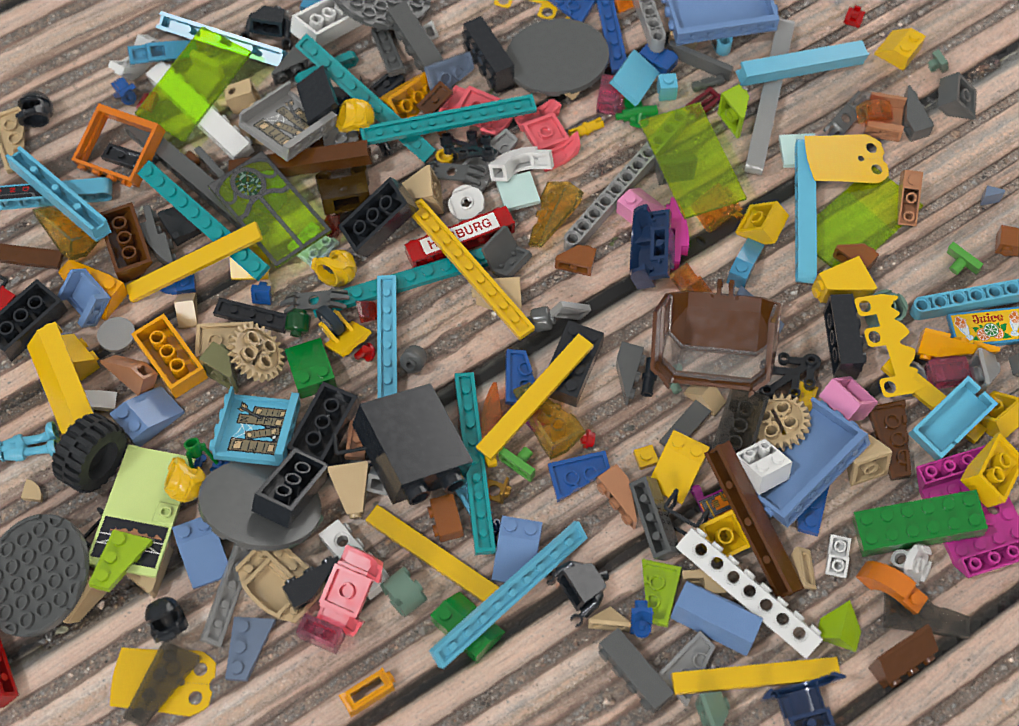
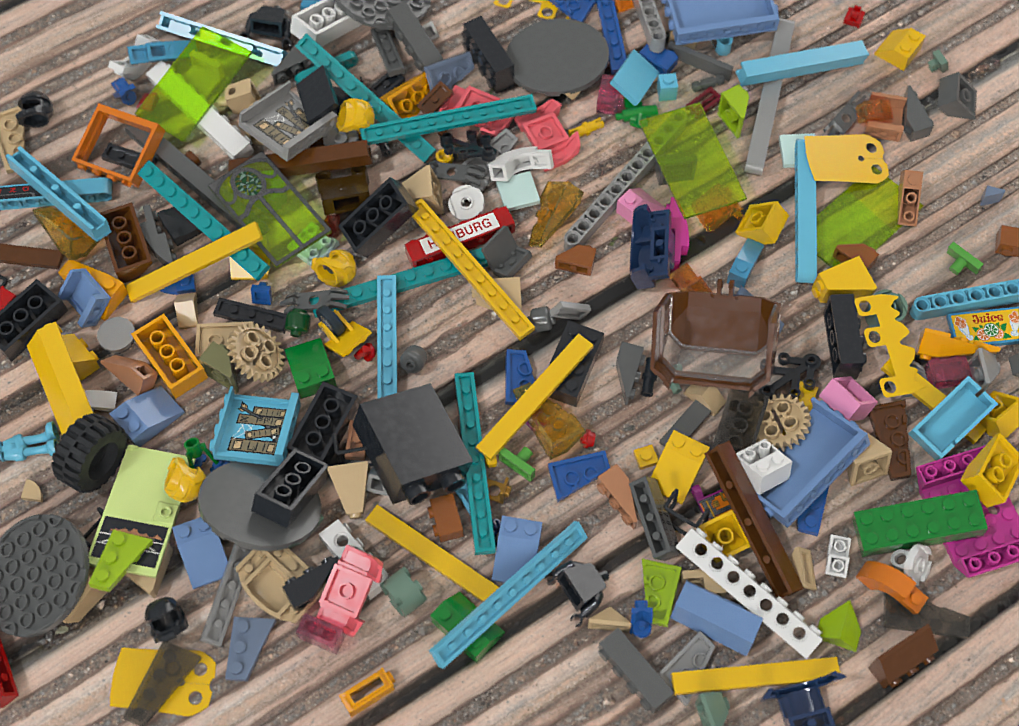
(206, 159): dark grey tile -> none
(366, 310): clear red slope -> none
(491, 410): clear orange slope -> none

